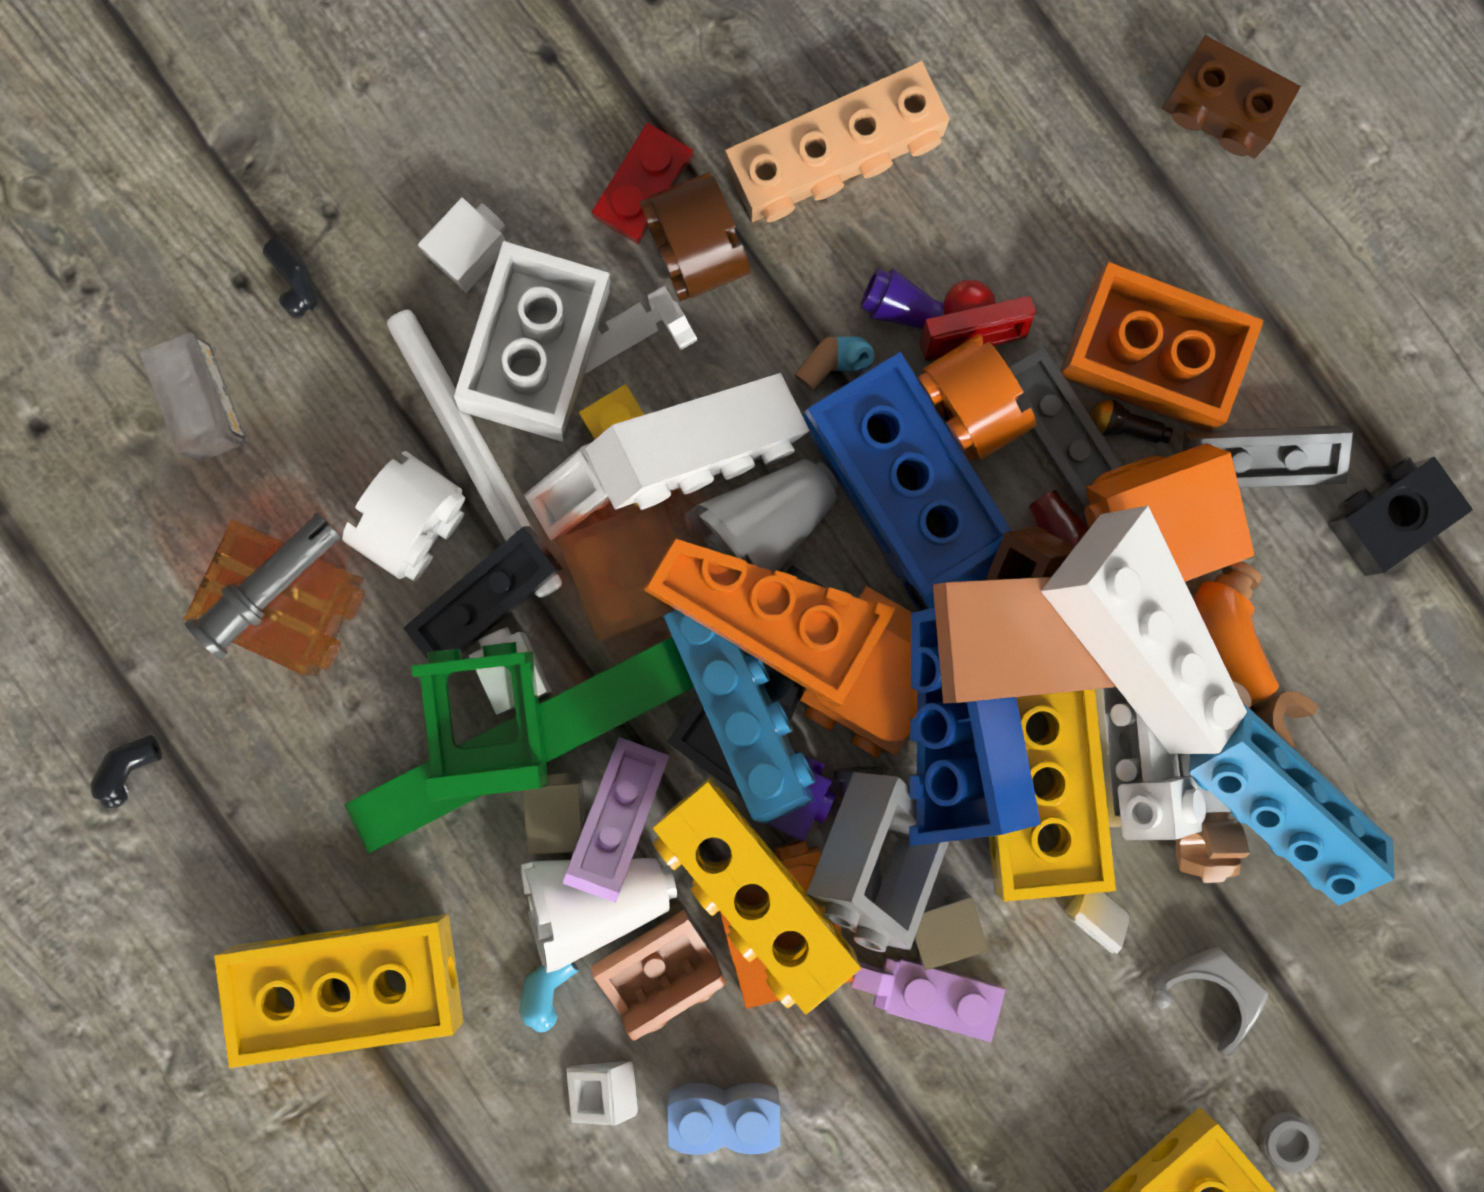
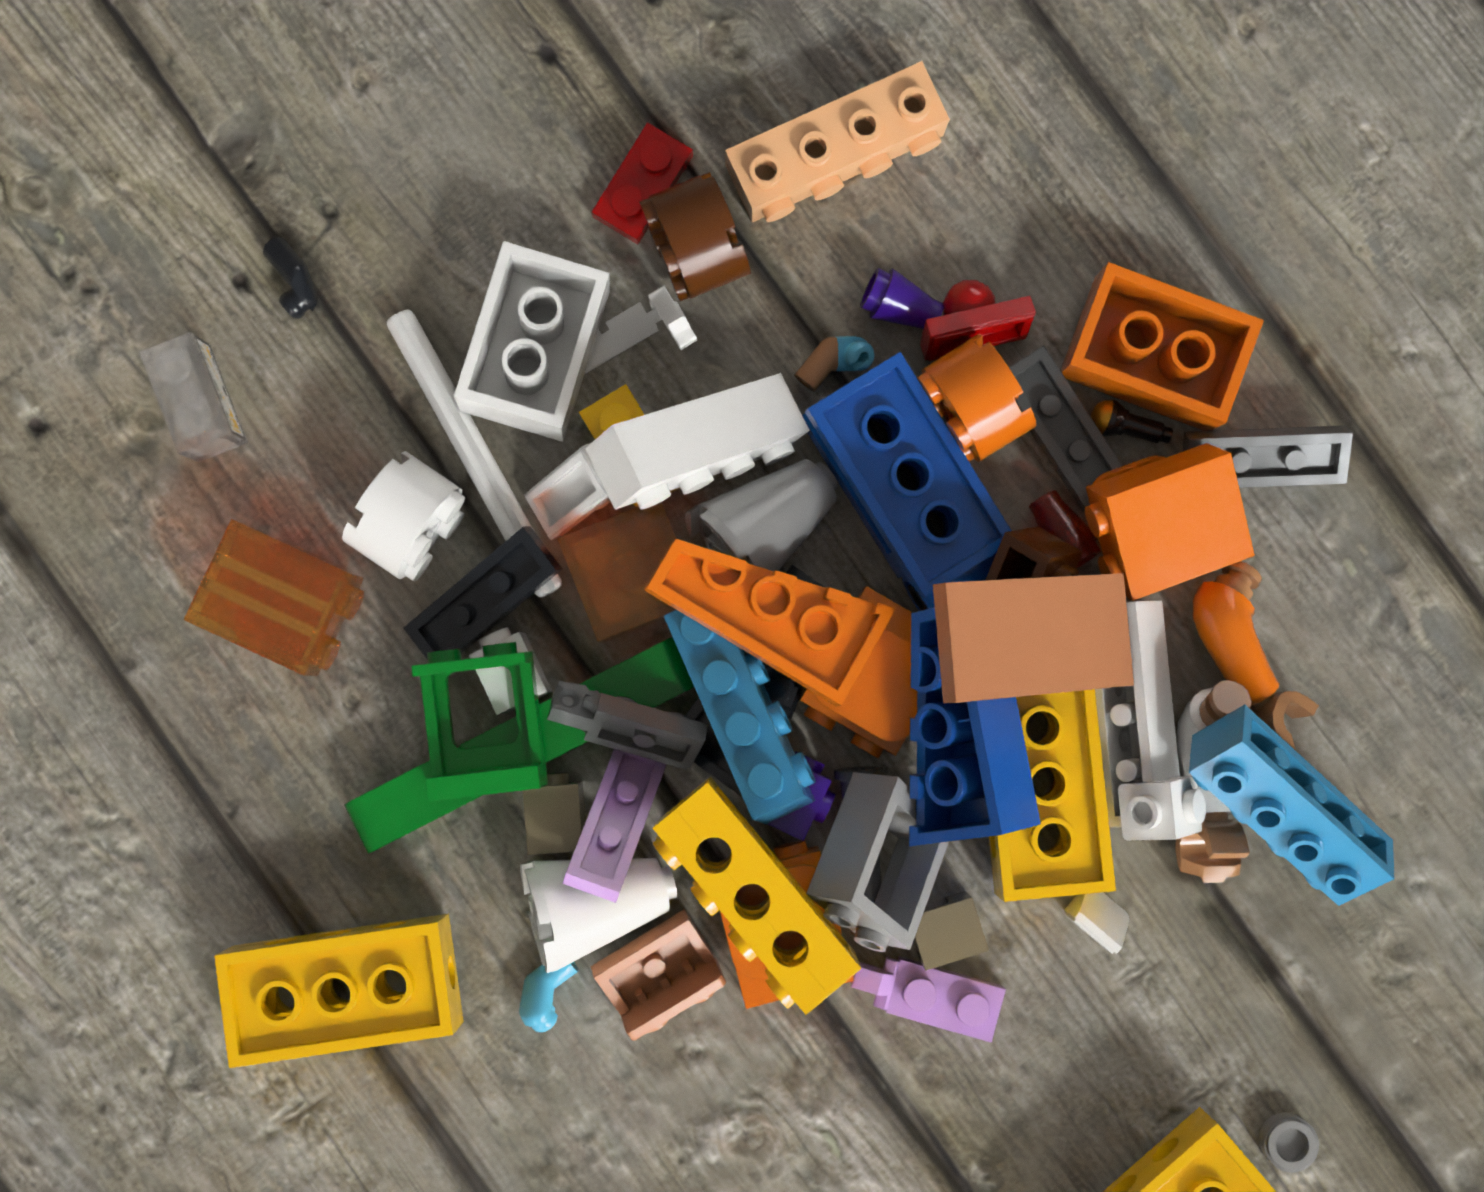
(110, 778): black arm -> none
(244, 603): dark grey pin -> none
(464, 243): white brick -> none
(602, 1093): white slope -> none
(628, 725): none -> dark grey hinge
(709, 1118): light blue brick -> none
(1146, 631): white wedge -> none
(1220, 968): light grey helmet -> none
(1230, 98): reddish brown brick -> none
(1429, 507): black brick -> none

